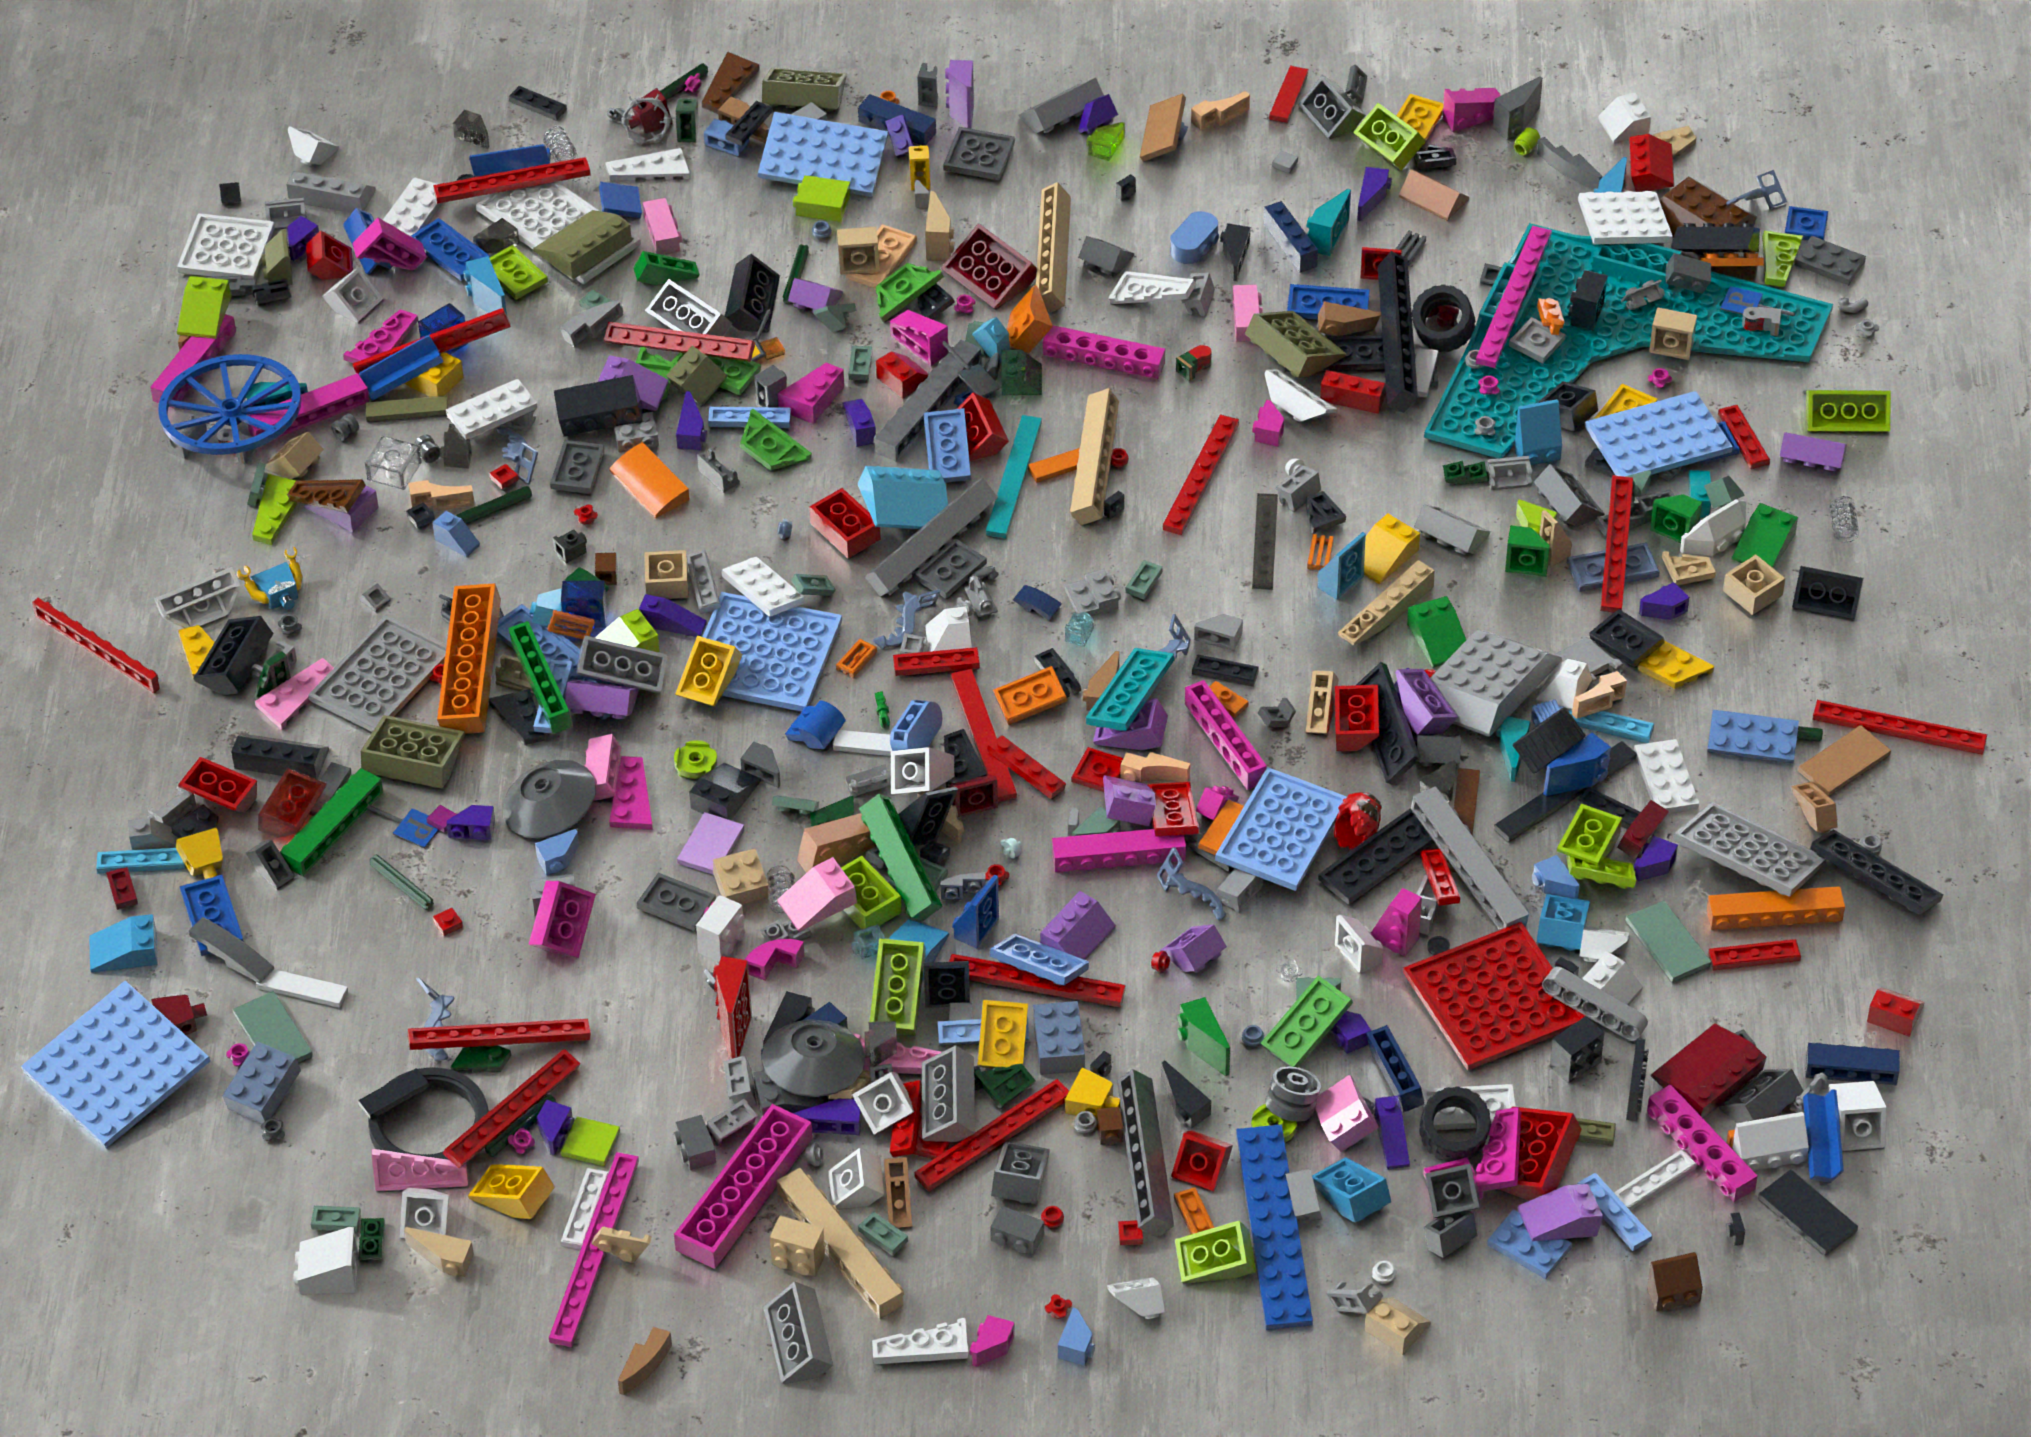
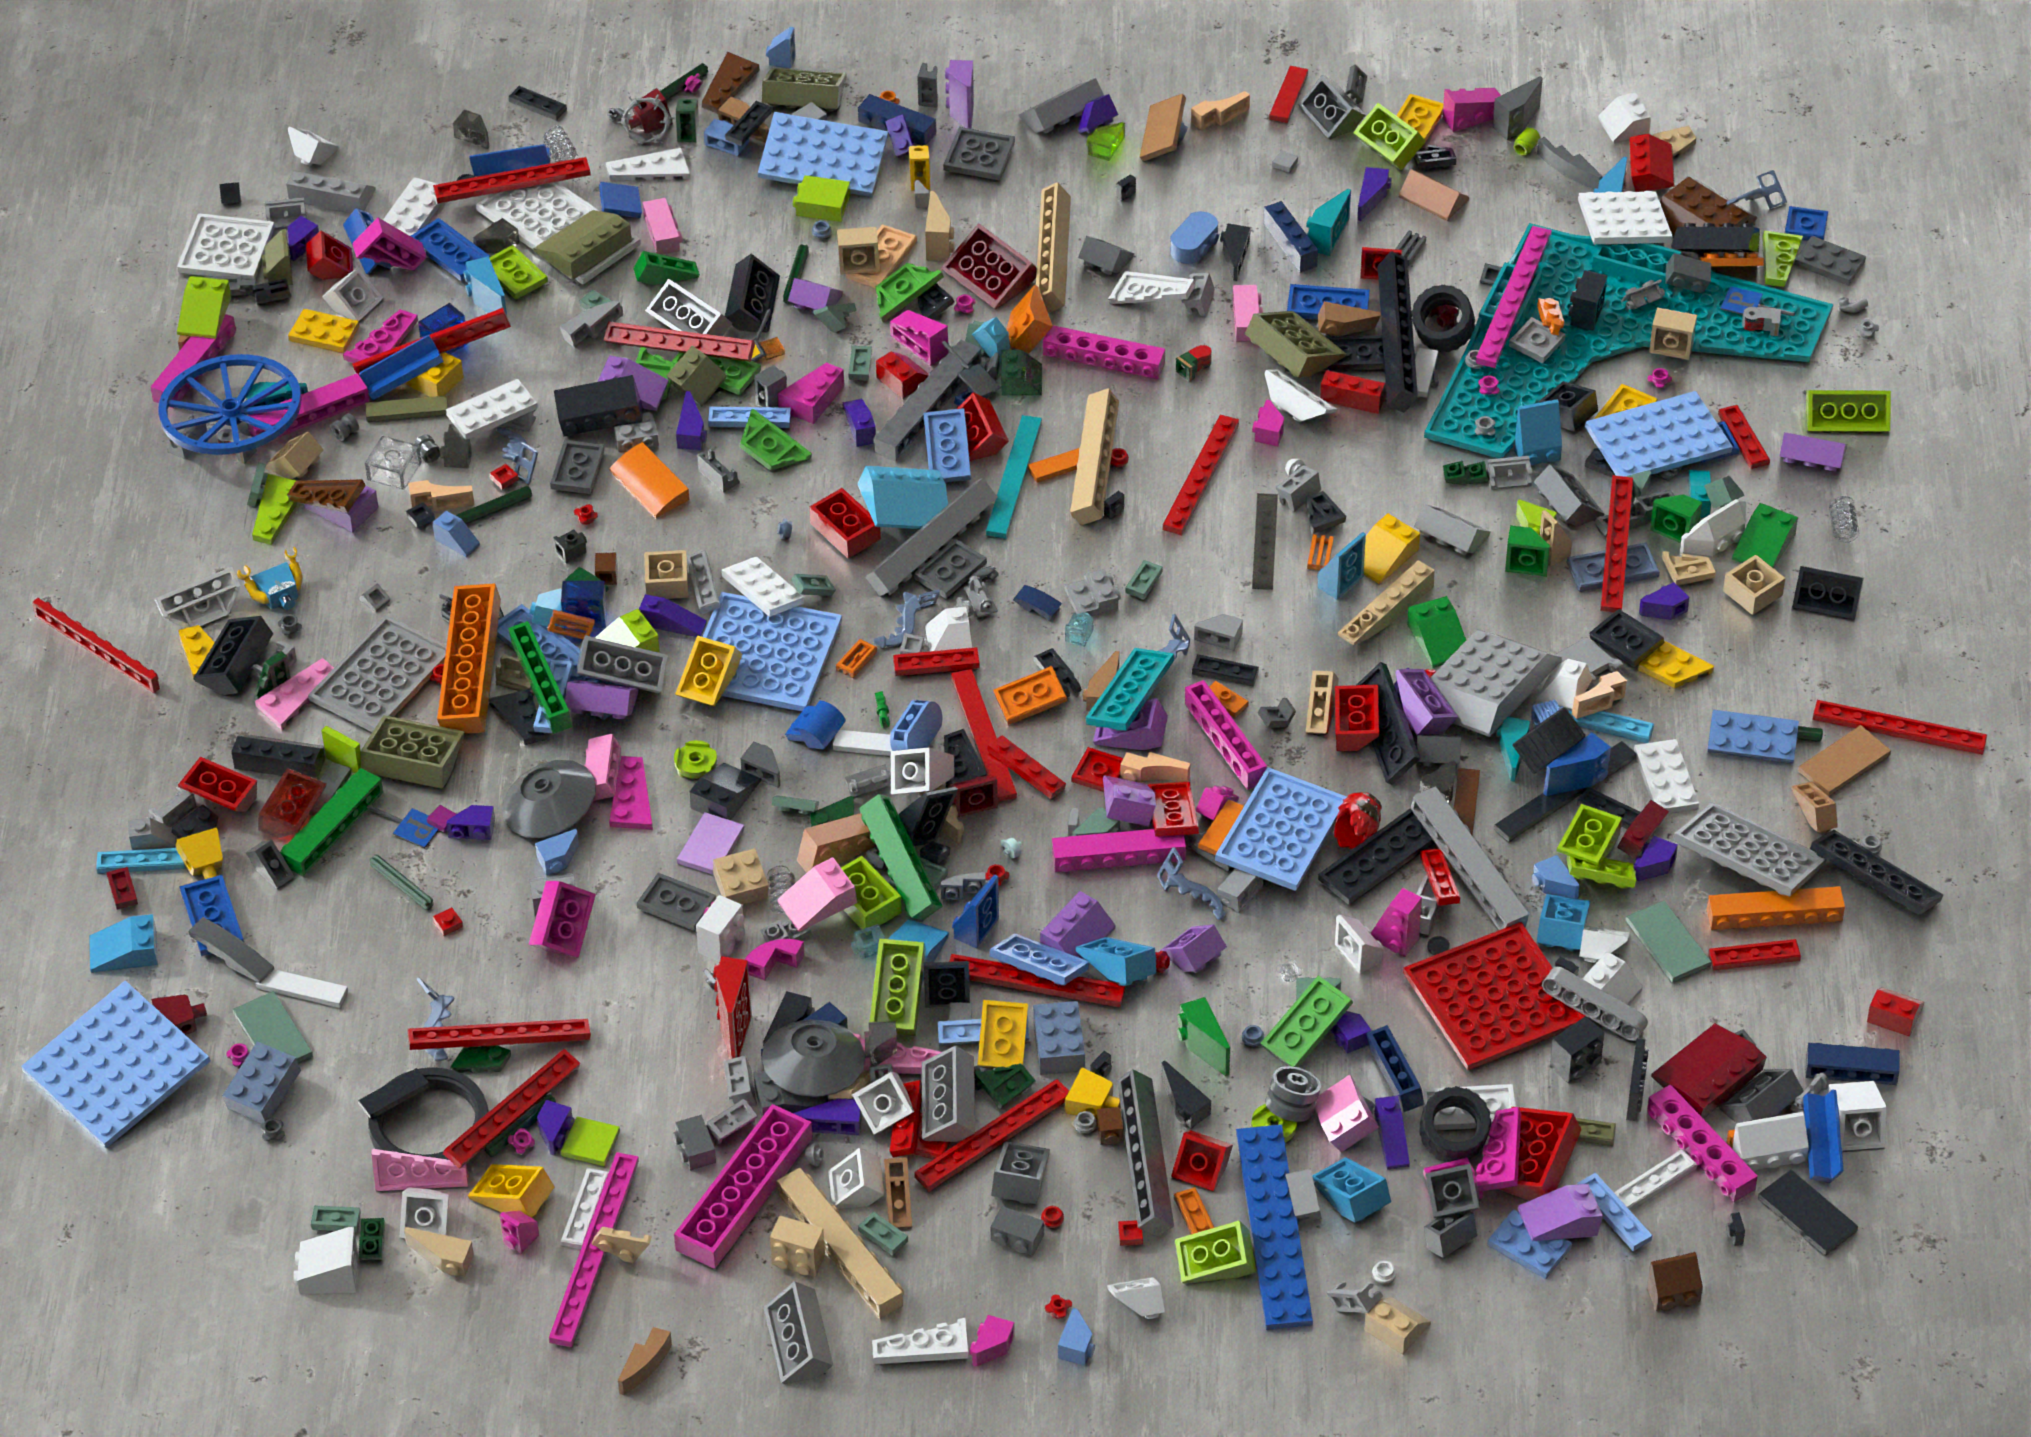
(323, 330): none -> yellow plate
(341, 749): none -> lime tile
(518, 1230): none -> dark pink slope
(782, 49): none -> medium blue slope
(1120, 959): none -> dark azure slope

